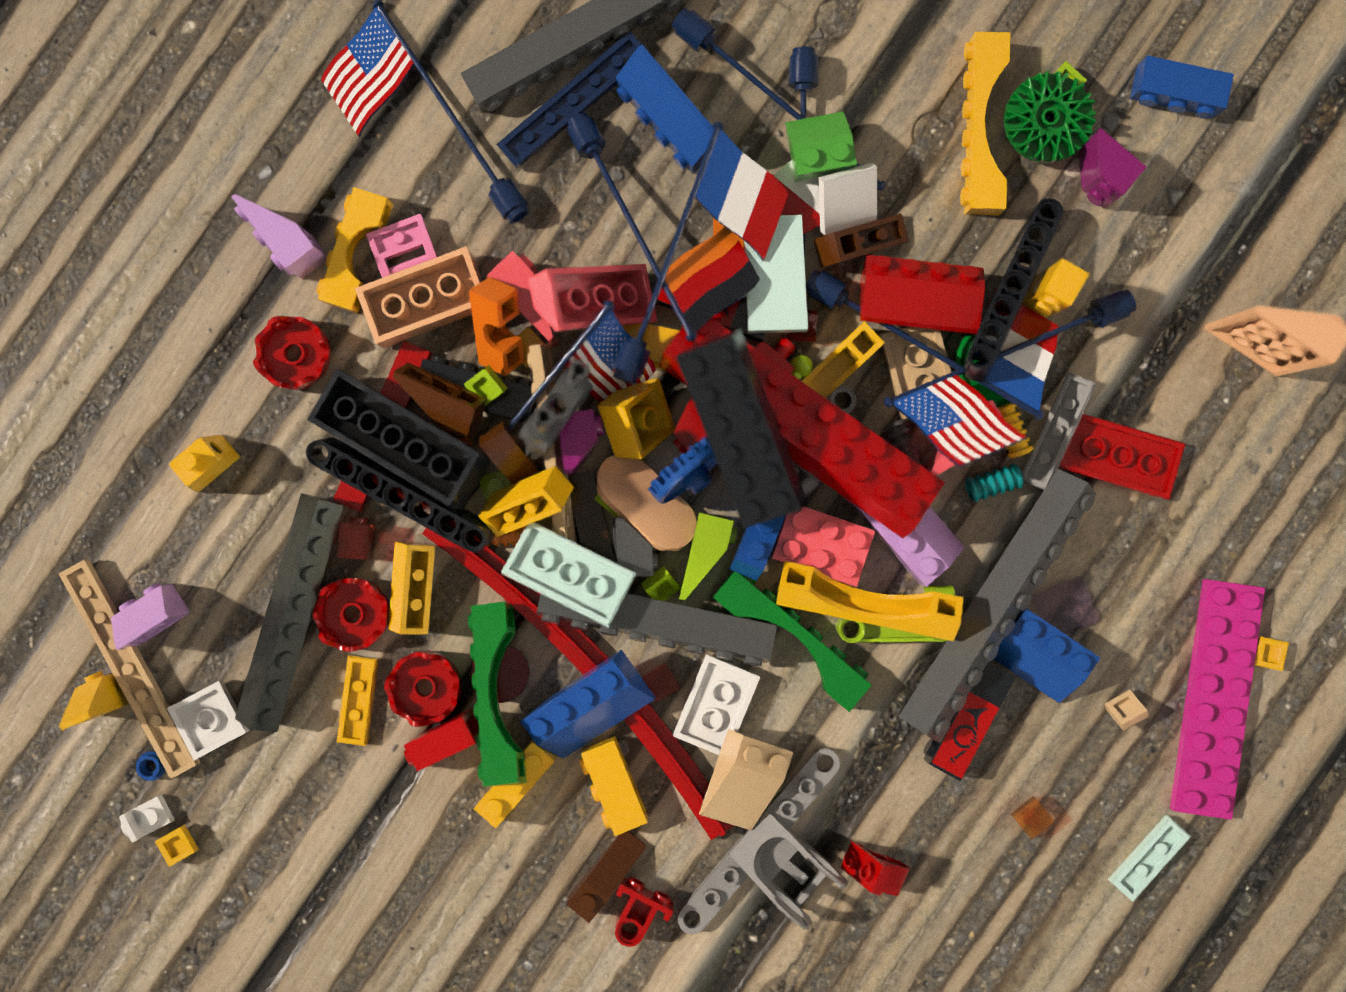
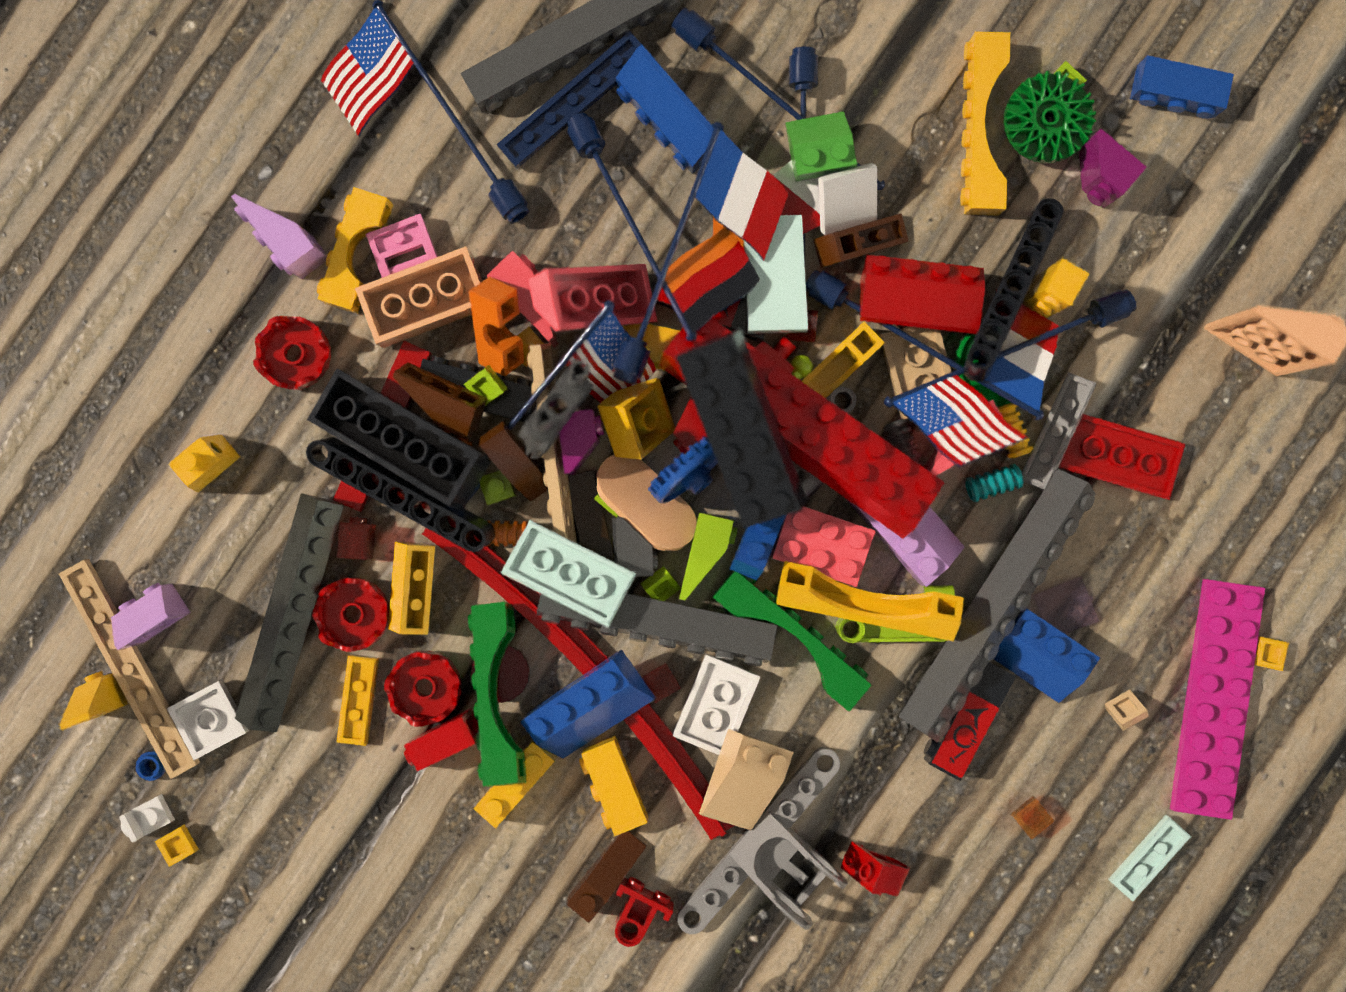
(526, 501): yellow brick -> none

